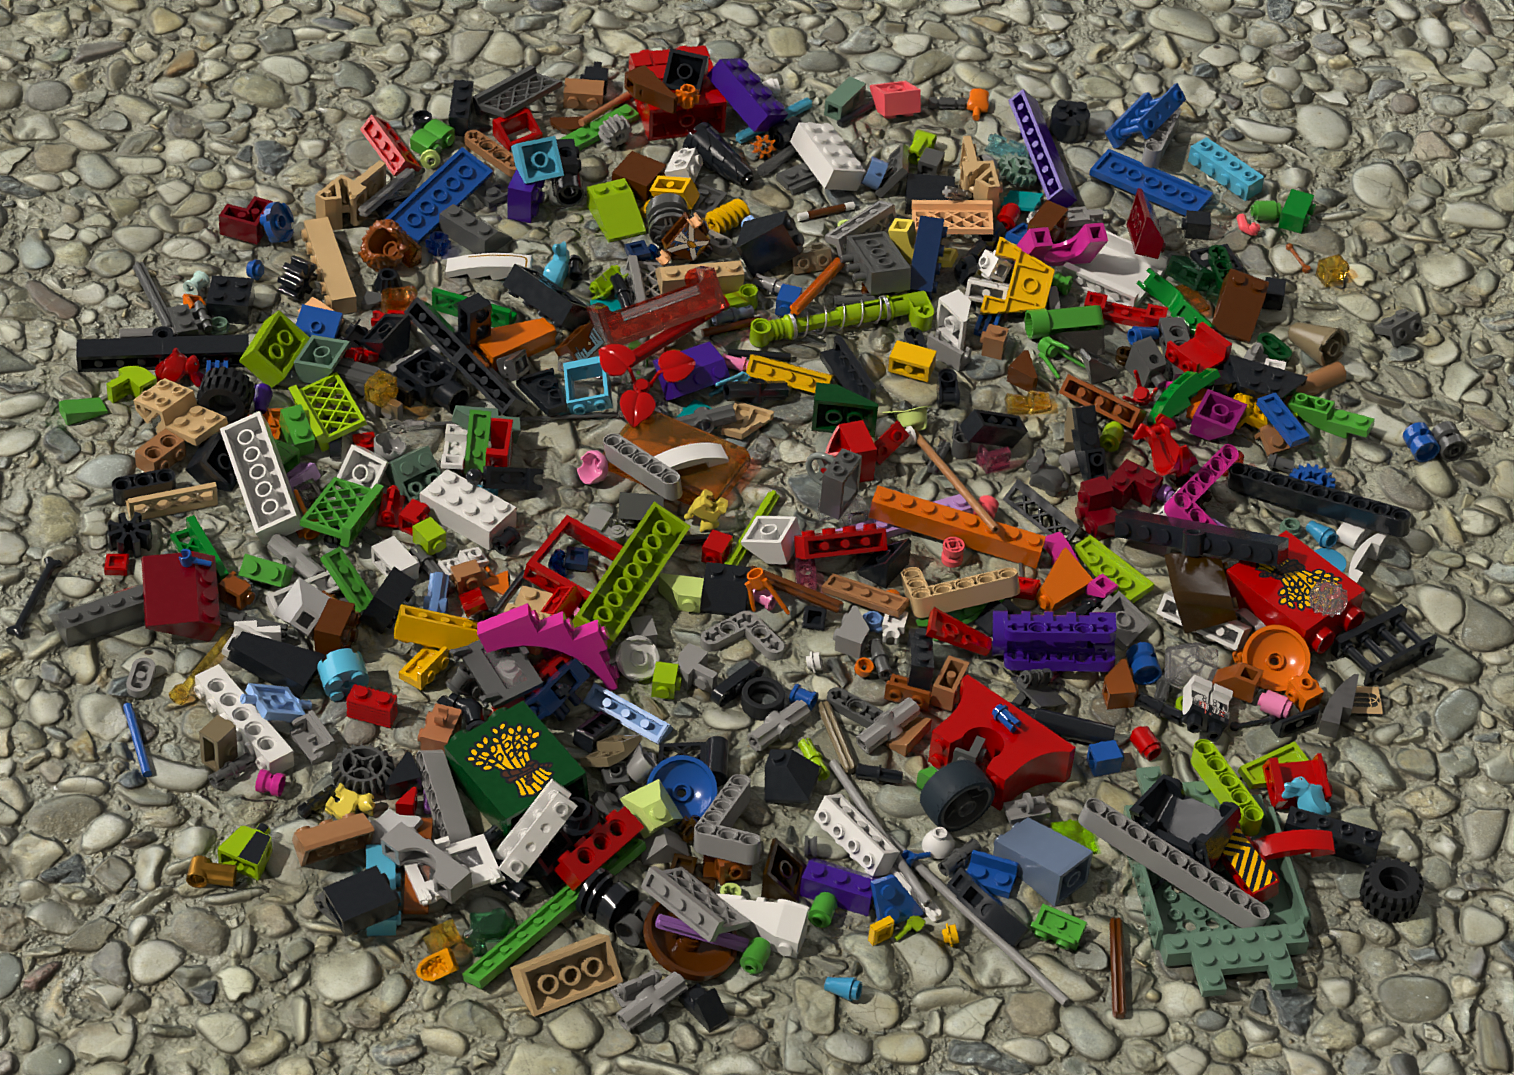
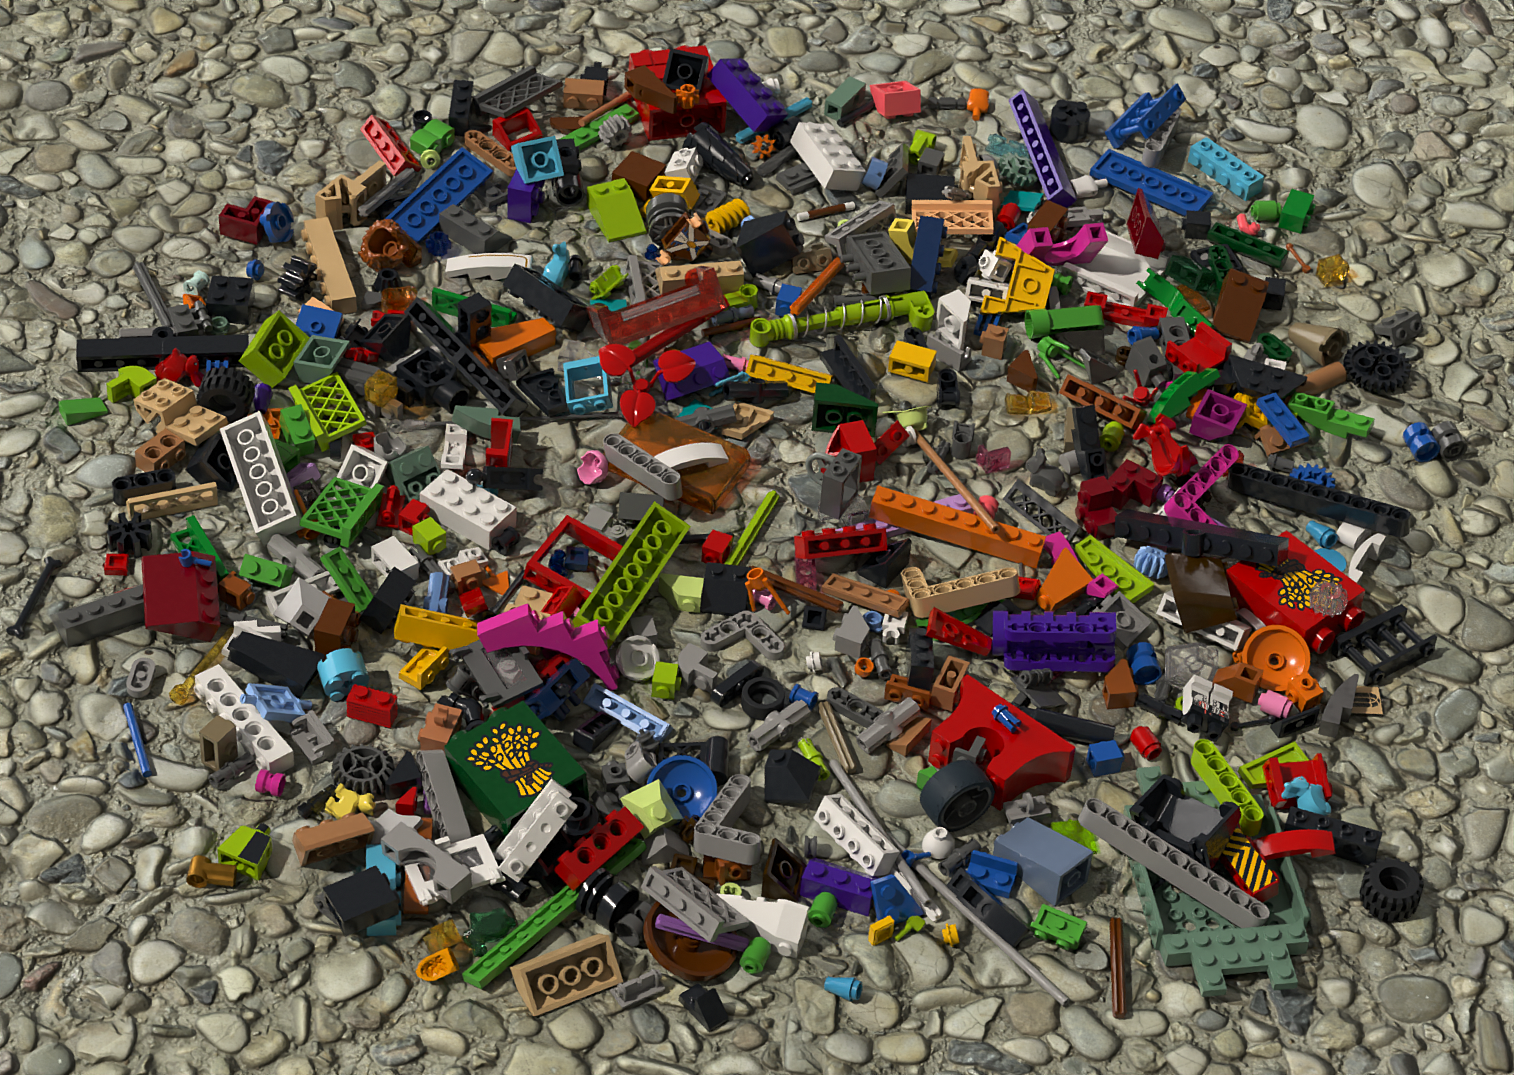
(477, 439): bright green plate -> none
(581, 343): reddish brown panel -> none
(611, 750): dark tan slope -> none
(621, 292): black axle -> none
(638, 248): dark blue tile -> none
(646, 740): none -> dark grey wheel
(651, 1001): light grey piece -> none
(707, 510): light yellow animal -> none
(772, 538): white slope -> none
(782, 356): black bar -> none
(879, 774): black axle -> none
(952, 552): coral wheel -> none
(993, 428): black brick -> none
(1086, 186): none -> white piece
(1151, 562): none -> light blue gear
(1248, 245): none -> dark green brick
(1291, 525): sand green plate -> none
(1387, 374): none -> black gear

